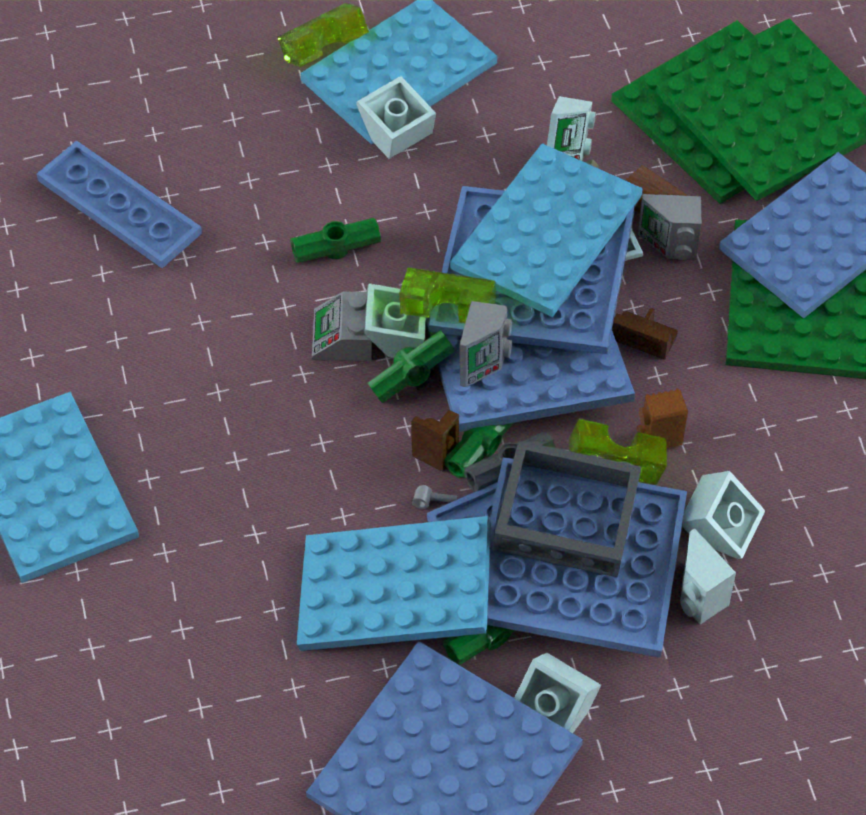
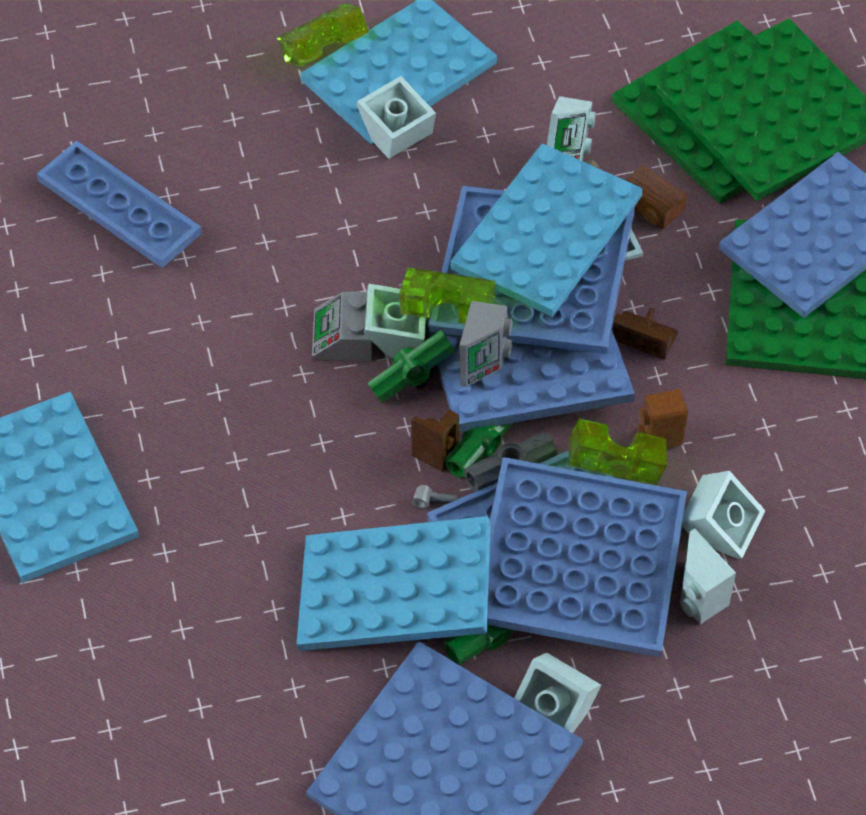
(335, 240): green piece -> none
(557, 548): dark grey window -> none
(671, 224): light grey slope -> none

